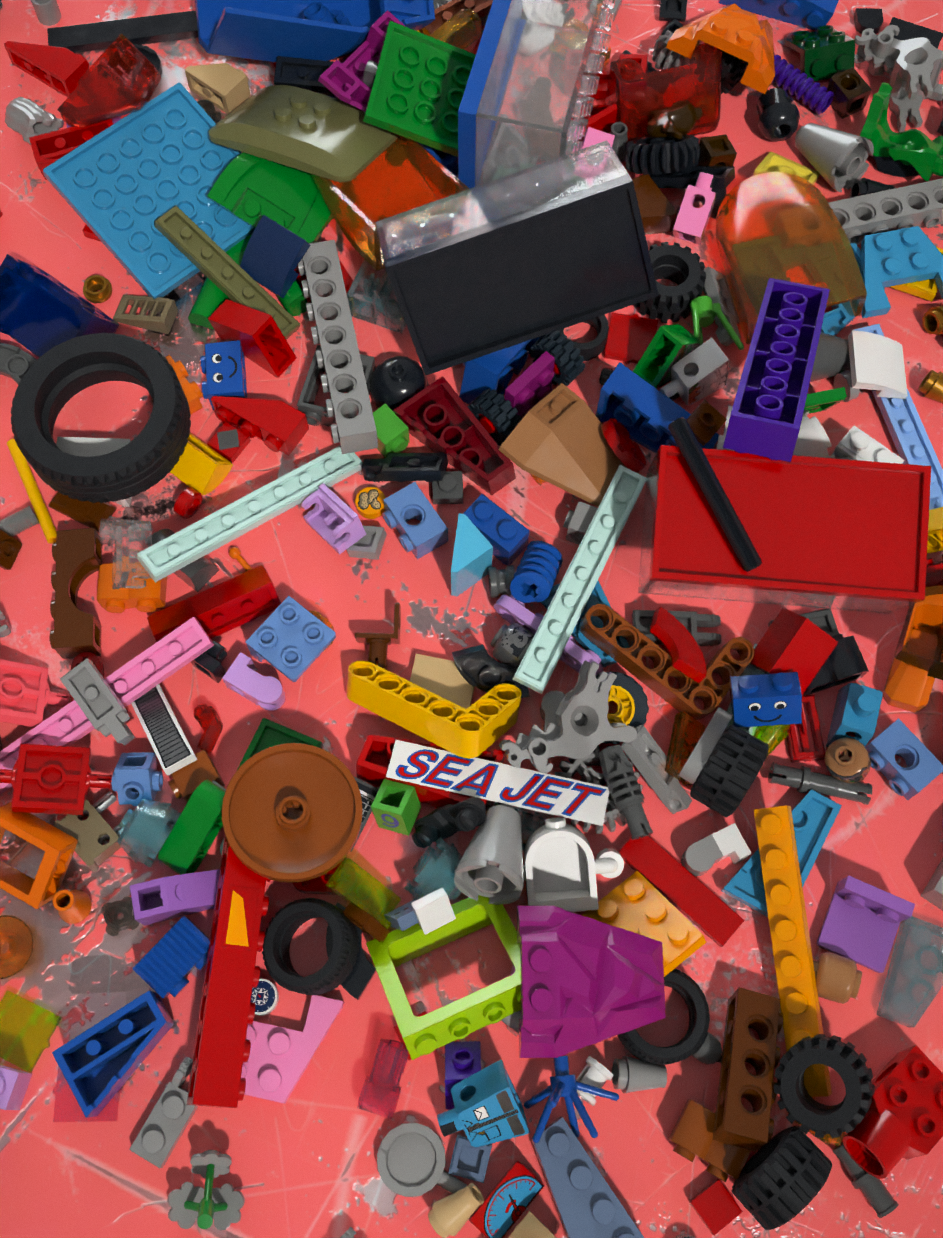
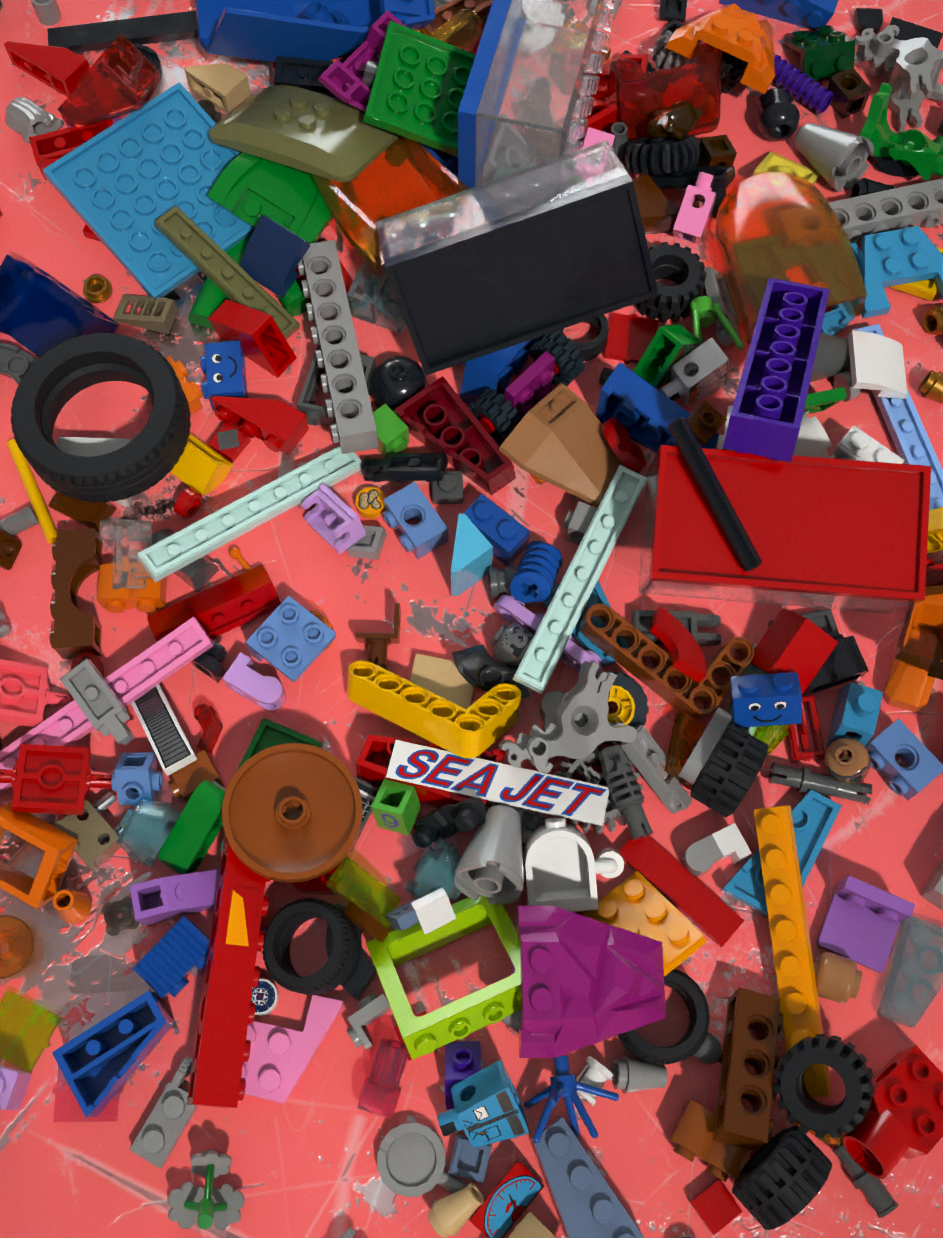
(369, 1010): none -> light grey bracket

